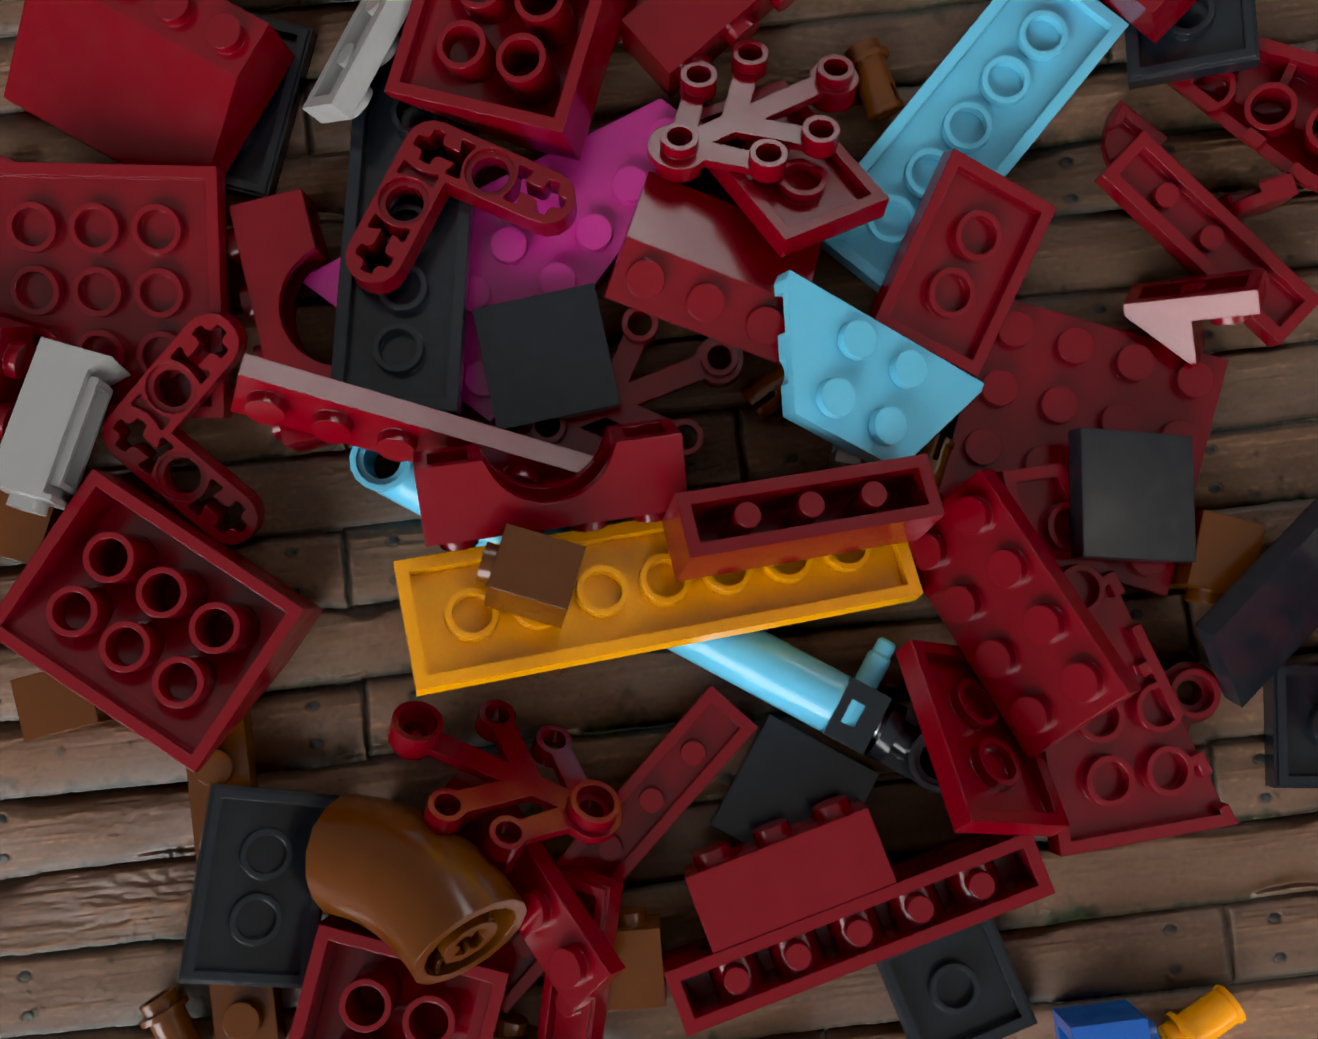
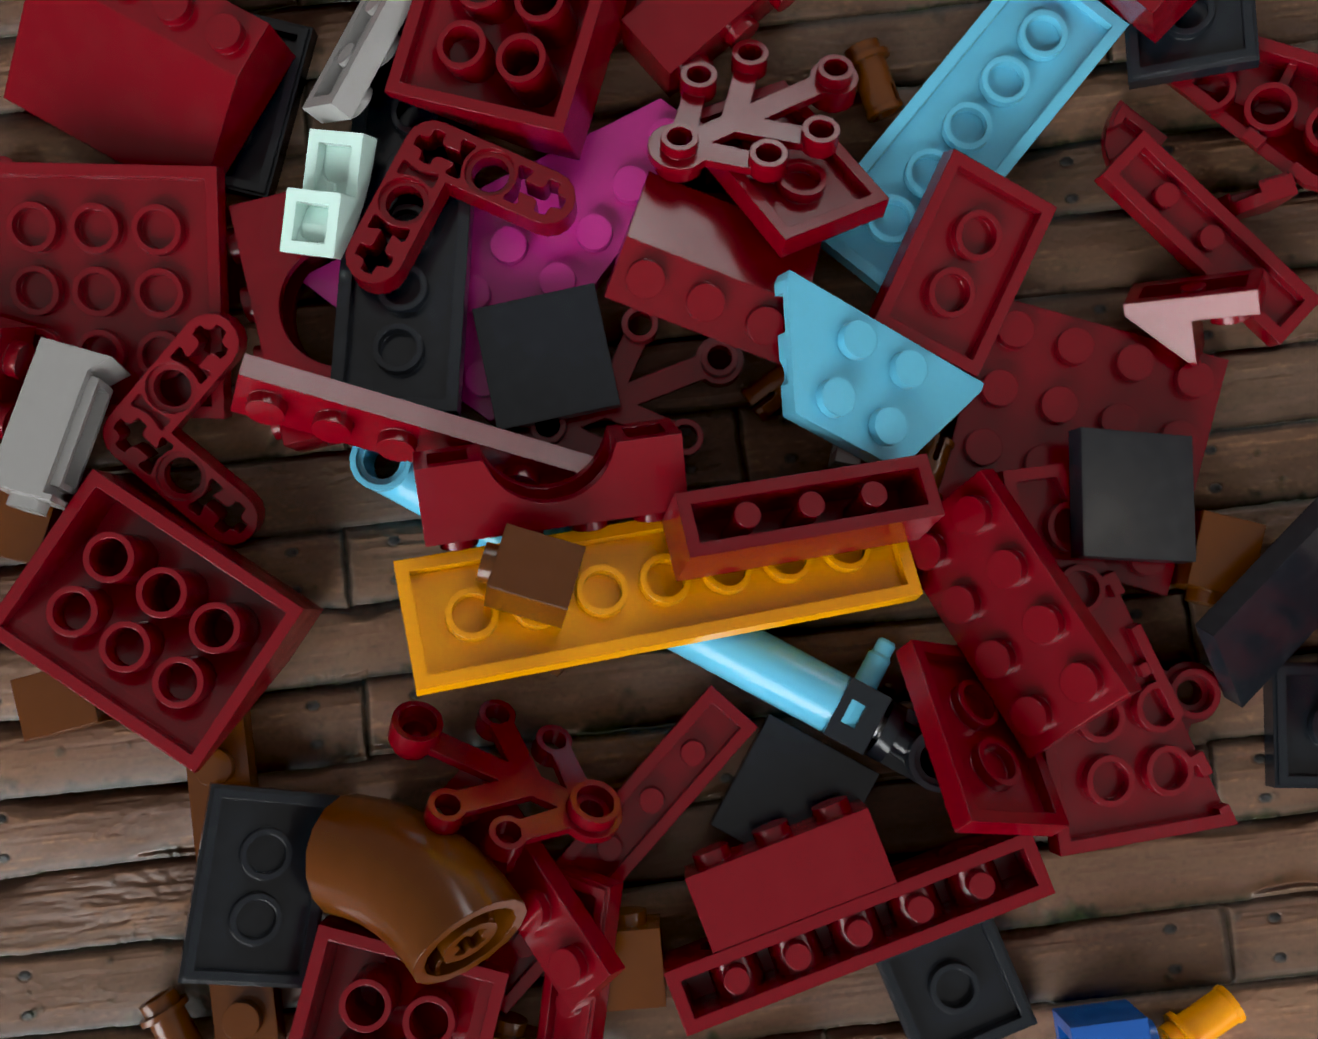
(335, 185): none -> light aqua slope

